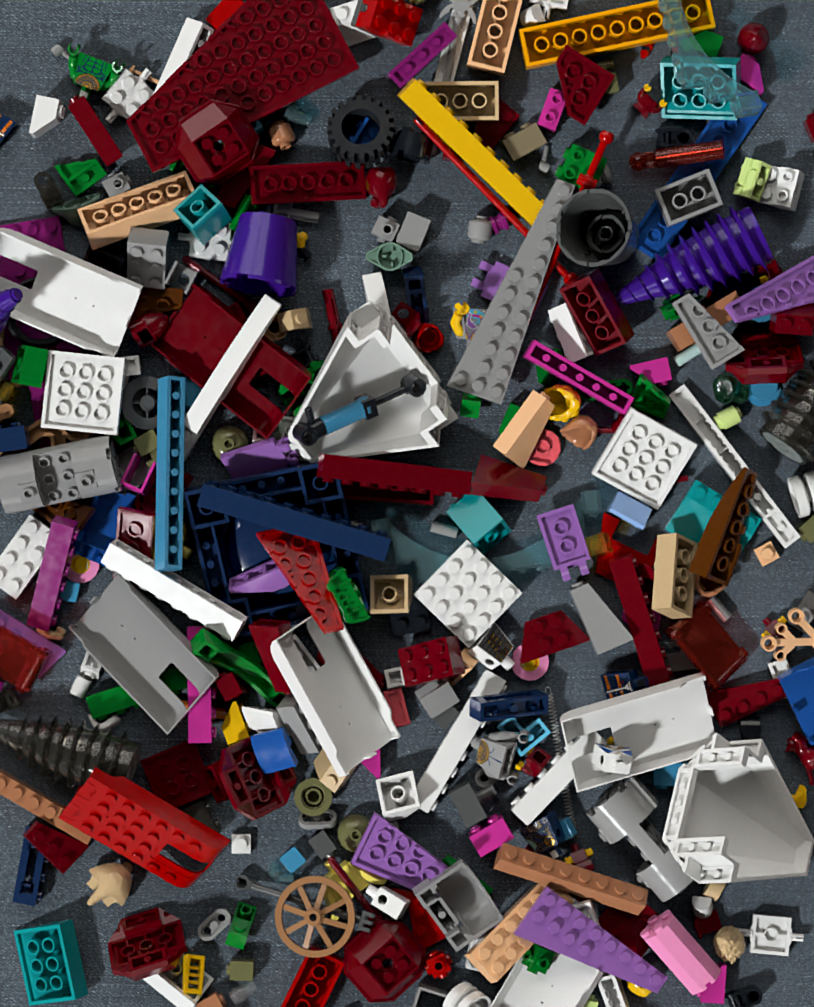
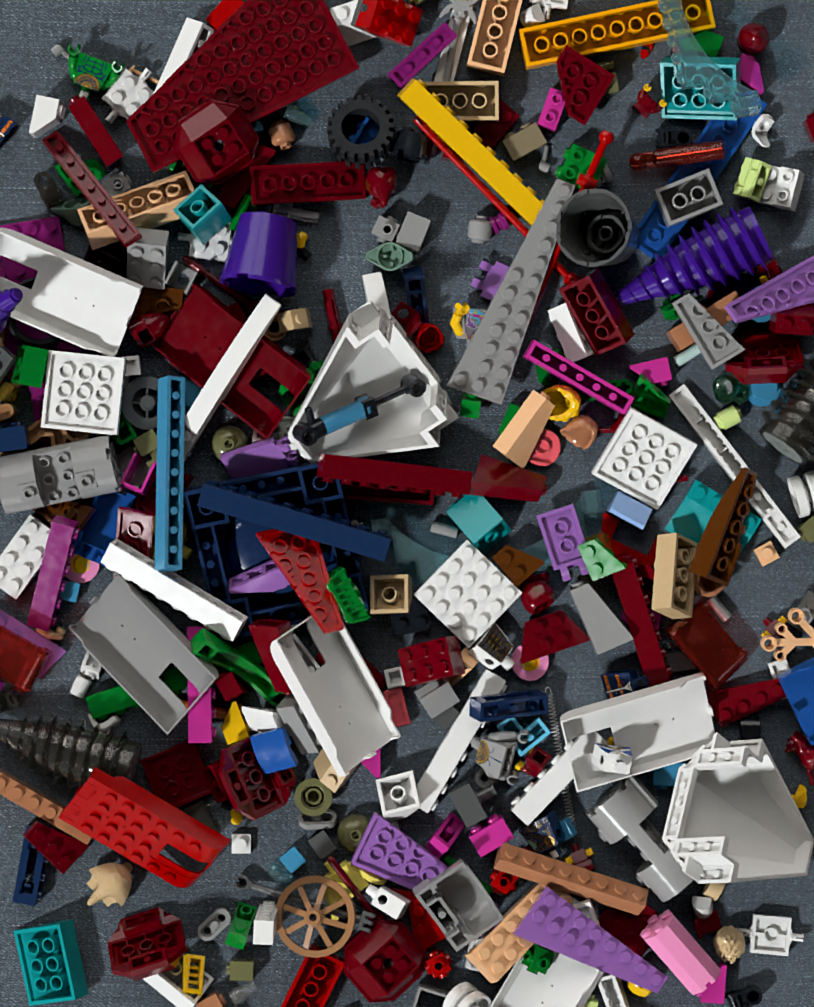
(91, 189): none -> dark red tile
(235, 815): none -> yellow arm
(265, 923): none -> white brick
(444, 835): none -> dark pink slope
(498, 887): none -> red brick
(517, 564): none -> reddish brown wing
(537, 593): none -> dark red piece
(599, 560): none -> wing
(761, 128): none -> white hair

